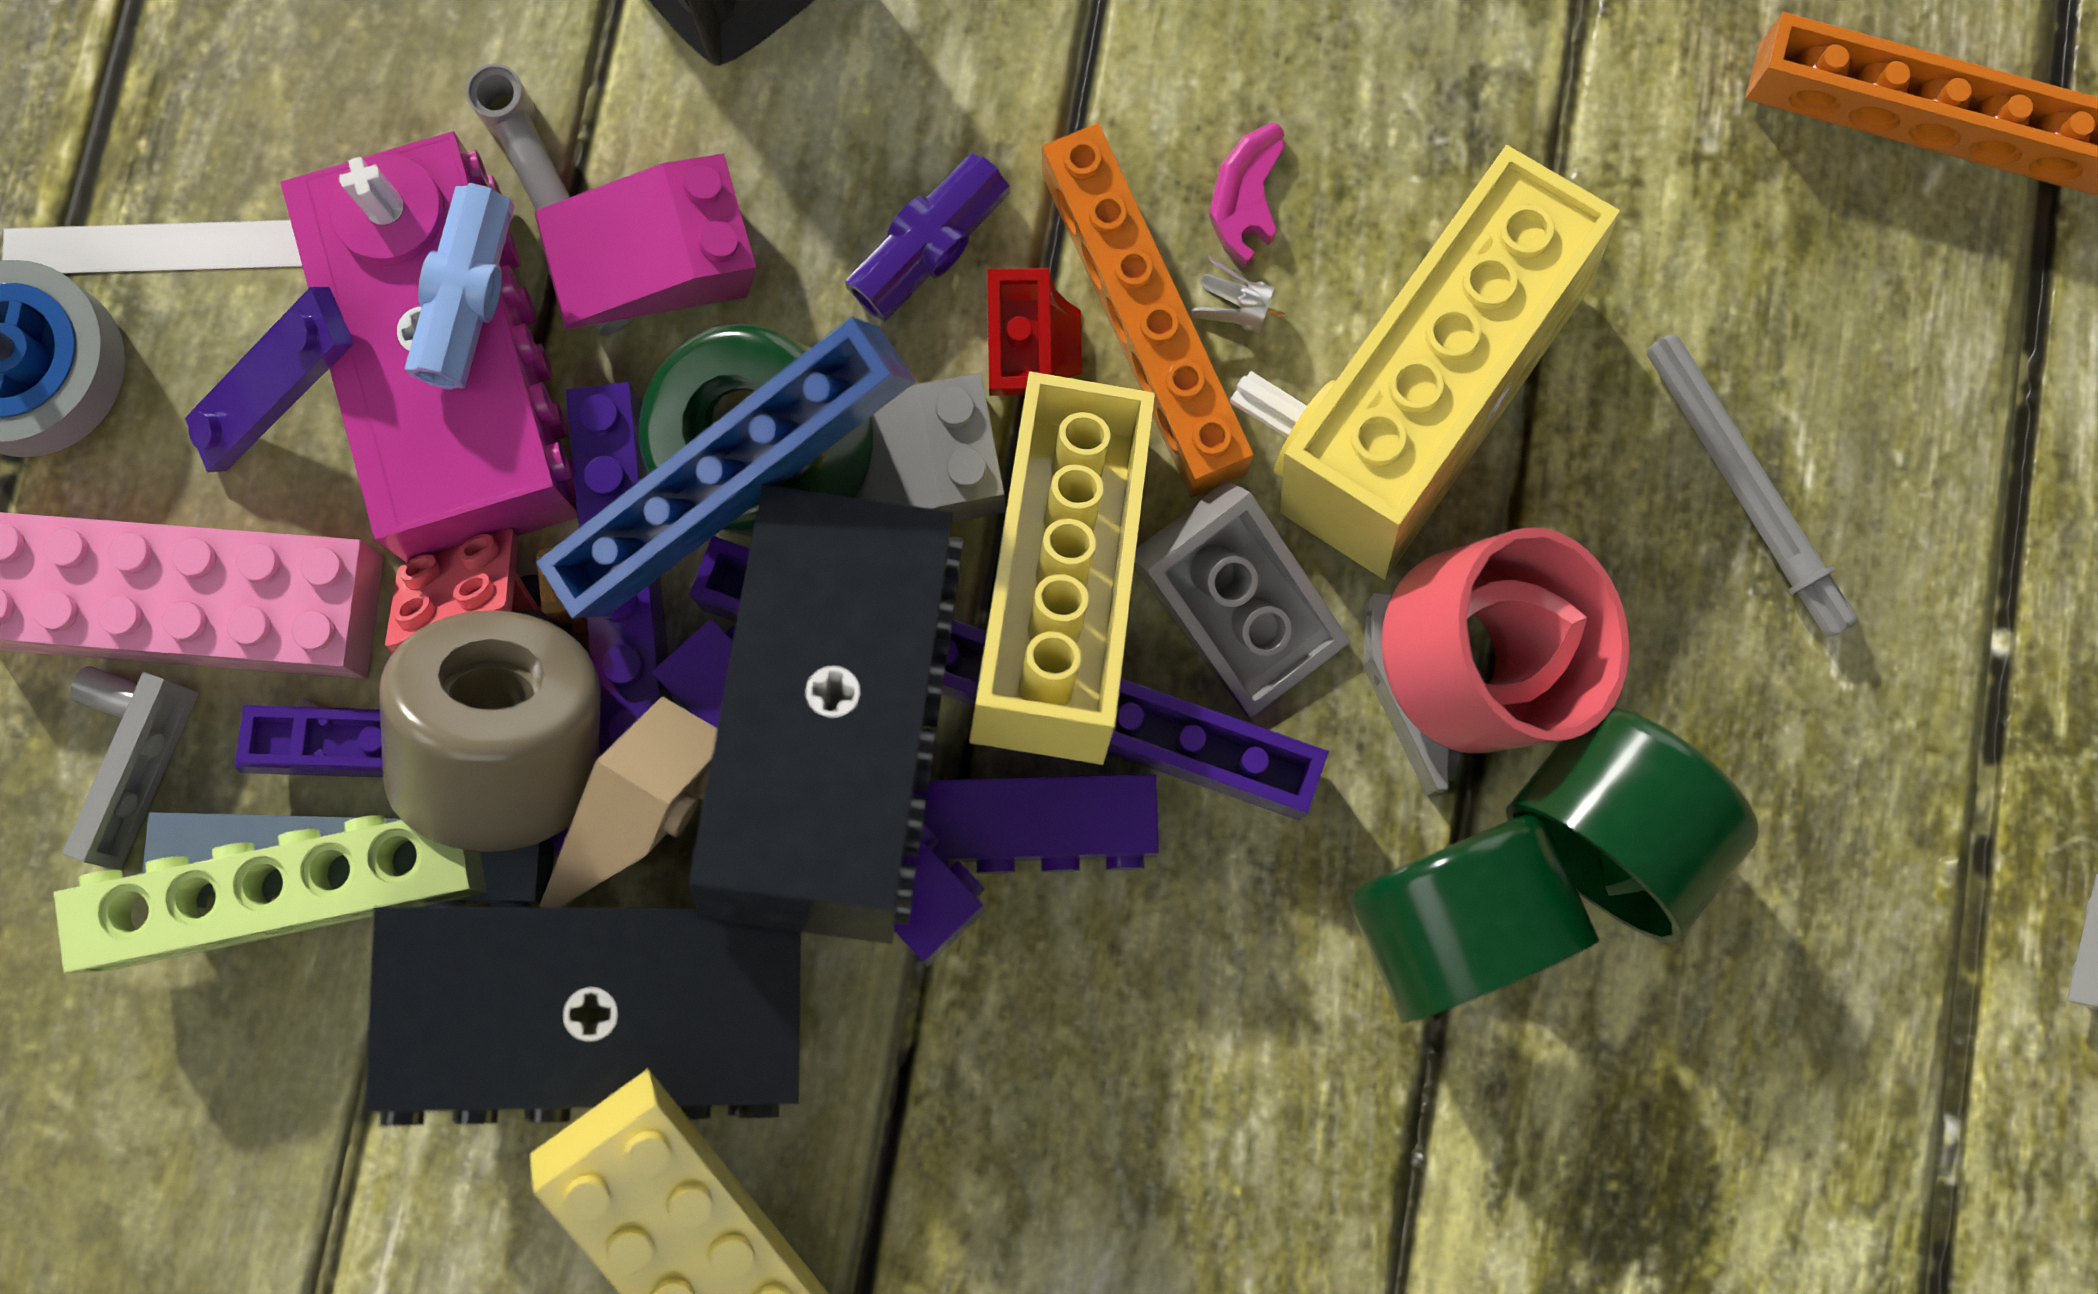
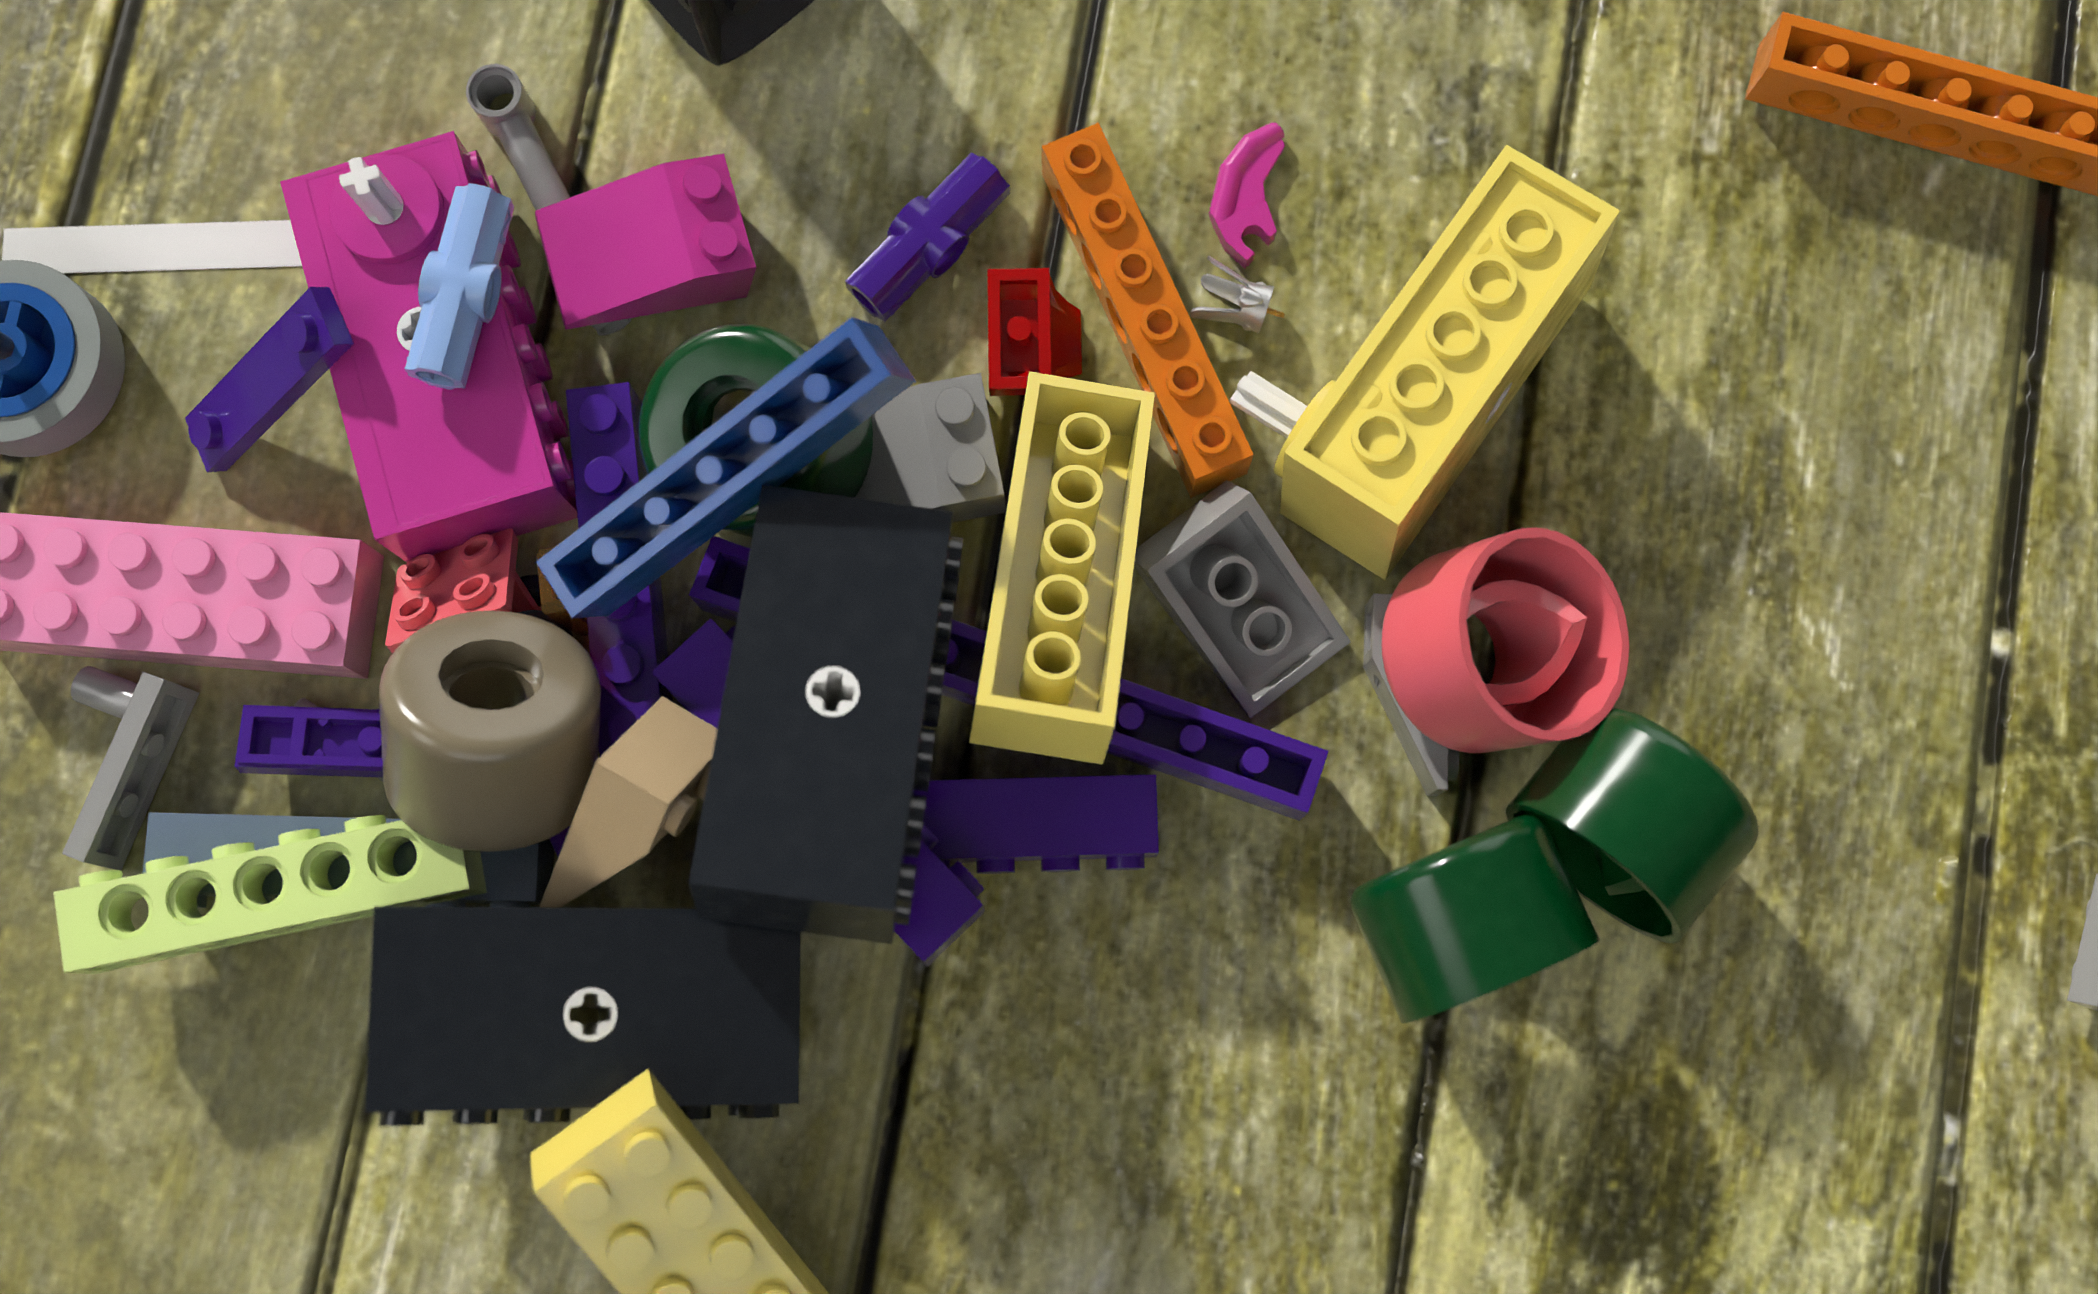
(1752, 487): light grey axle -> none

